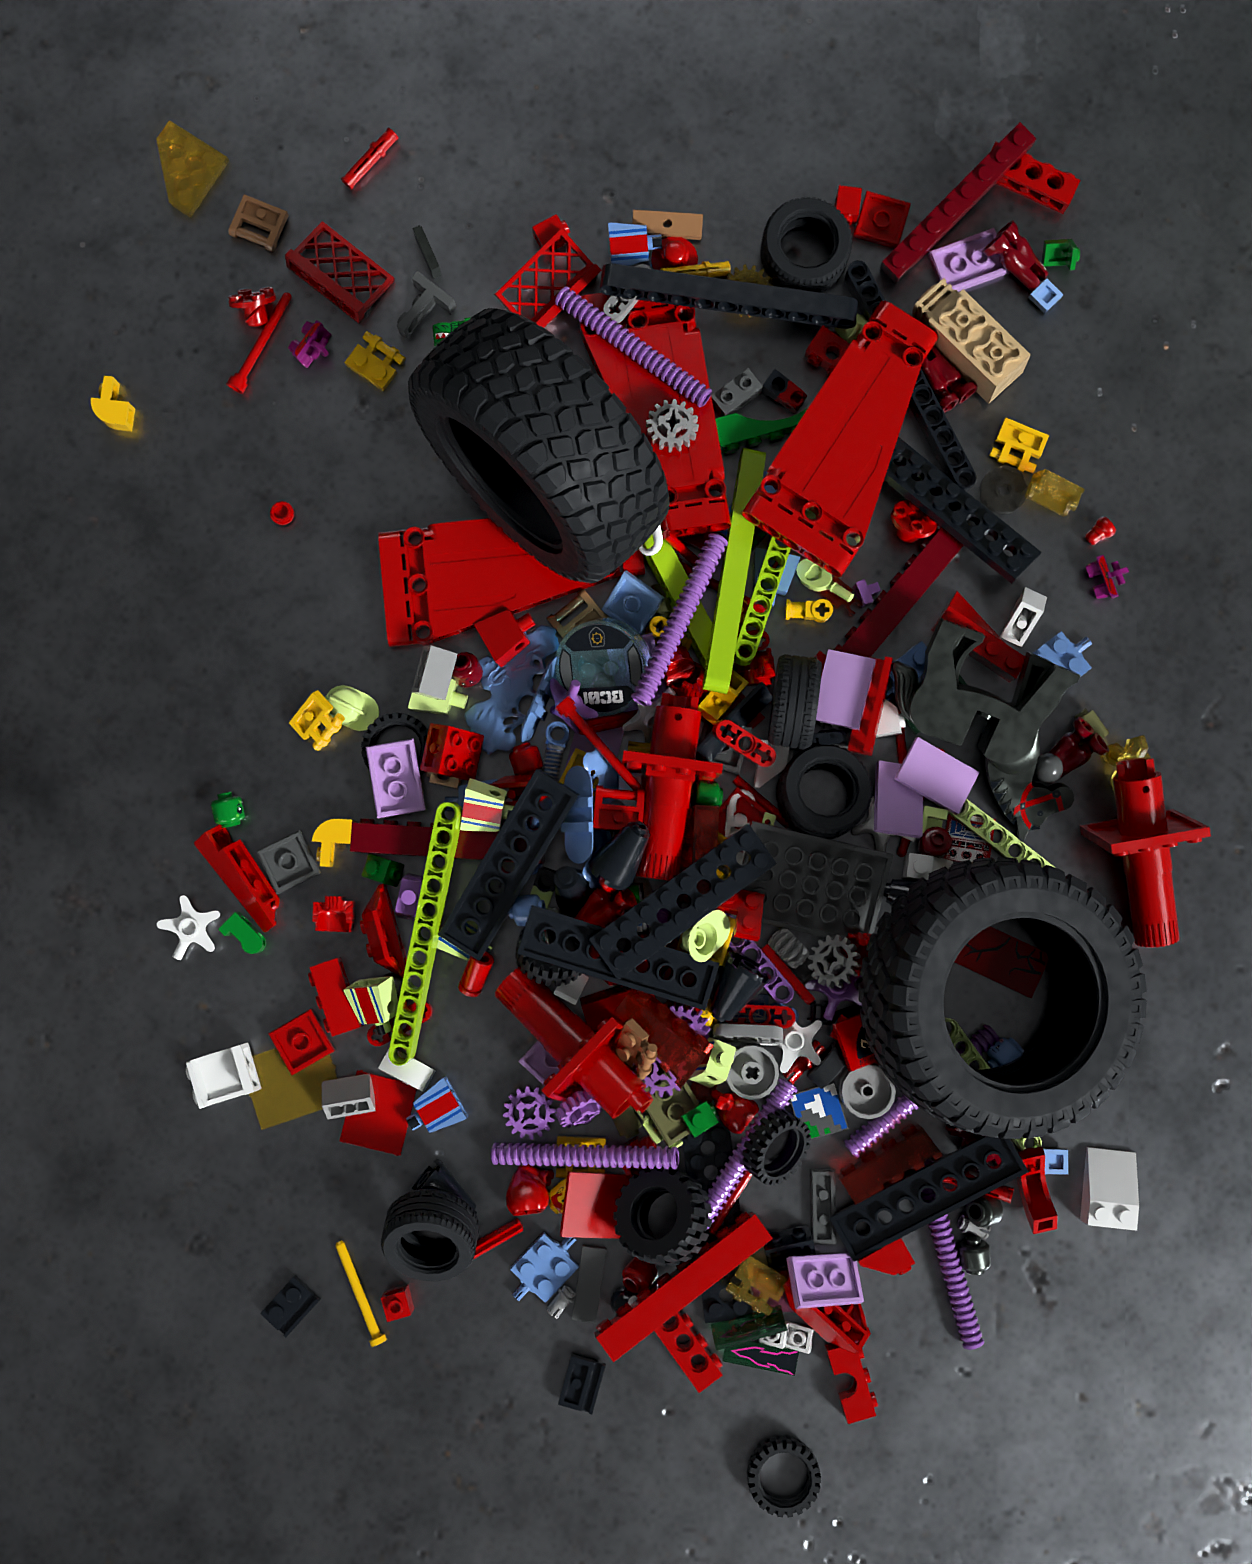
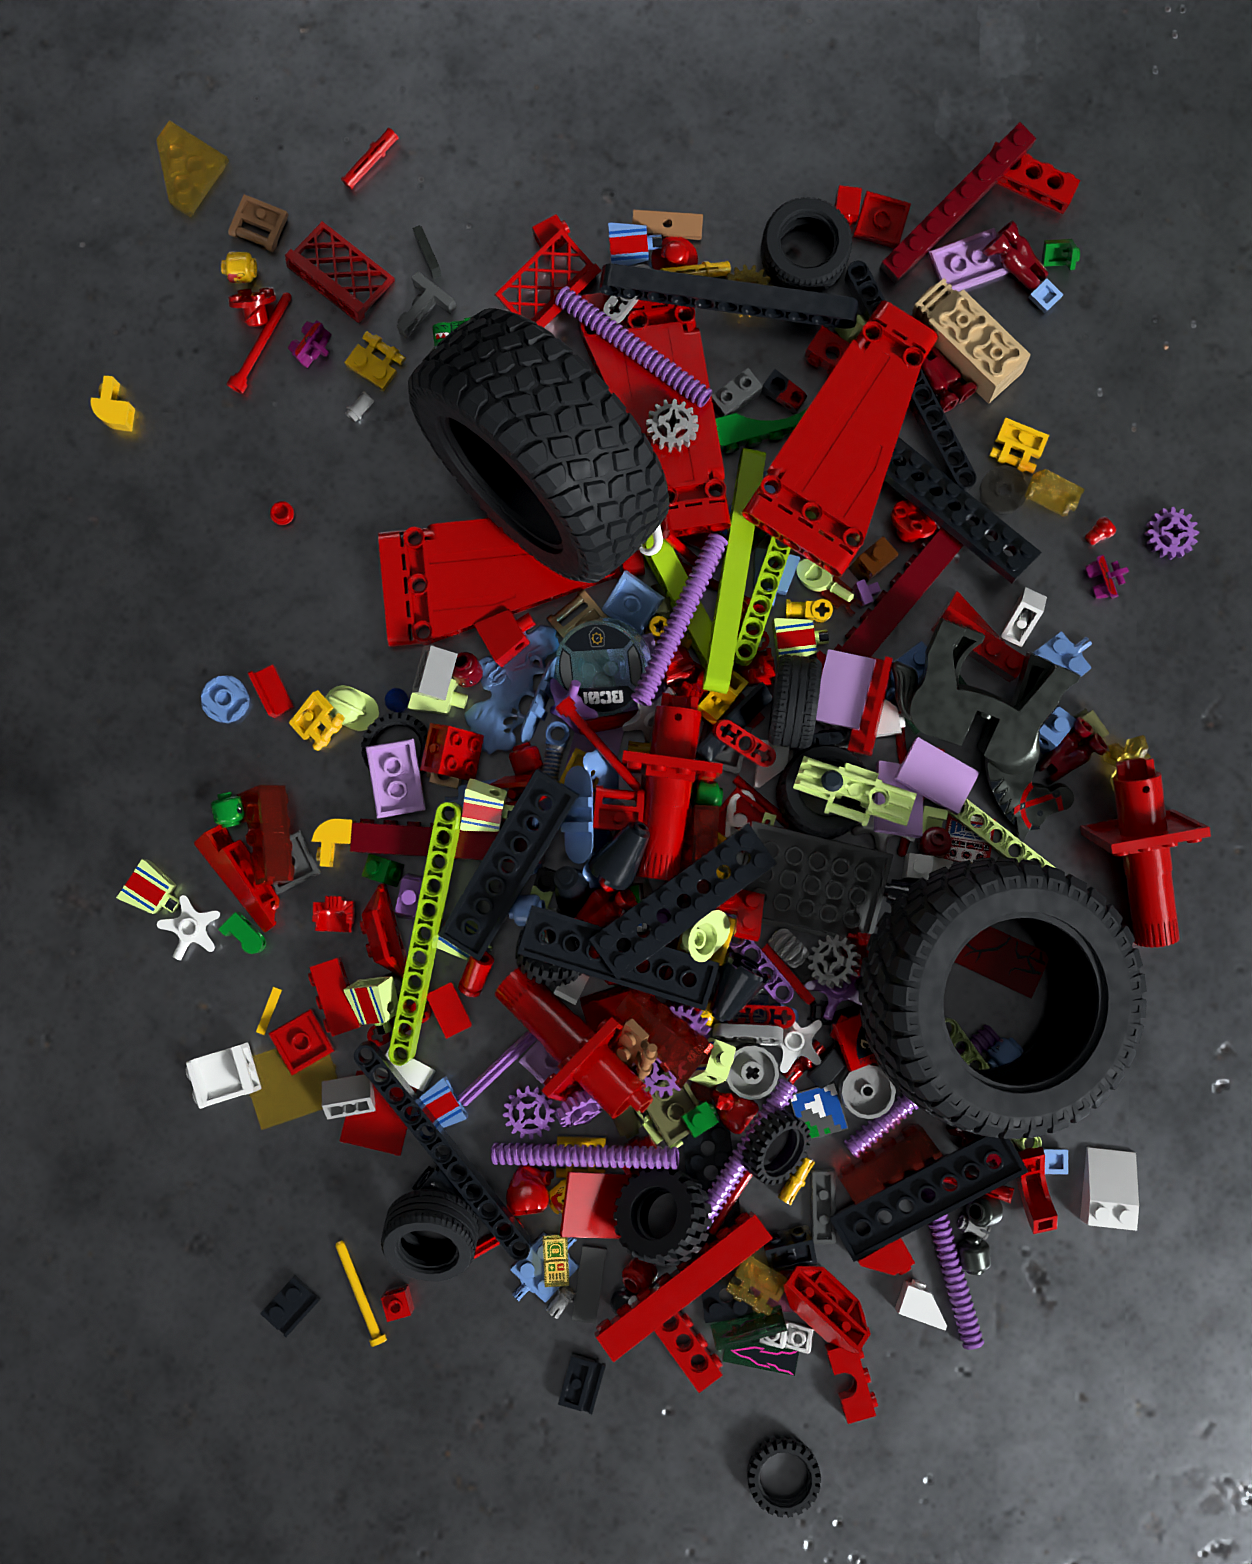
(149, 889): none -> torso
(225, 699): none -> medium blue tile
(239, 267): none -> yellow head
(268, 834): none -> clear red wedge
(269, 1009): none -> yellow piece
(271, 691): none -> red panel
(357, 409): none -> light grey pin
(396, 700): none -> clear blue tile
(445, 1162): none -> black beam
(448, 1010): none -> red panel
(496, 1068): none -> medium lavender axle
(555, 1261): none -> clear yellow tile
(795, 1181): none -> yellow pin
(797, 637): none -> torso
(824, 1280): lavender tile -> none
(856, 783): none -> yellowish green piece
(873, 560): none -> reddish brown torso
(918, 1303): none -> white slope
(1048, 768): dark grey piece -> none
(1054, 729): none -> medium blue torso
(1178, 525): none -> medium lavender gear

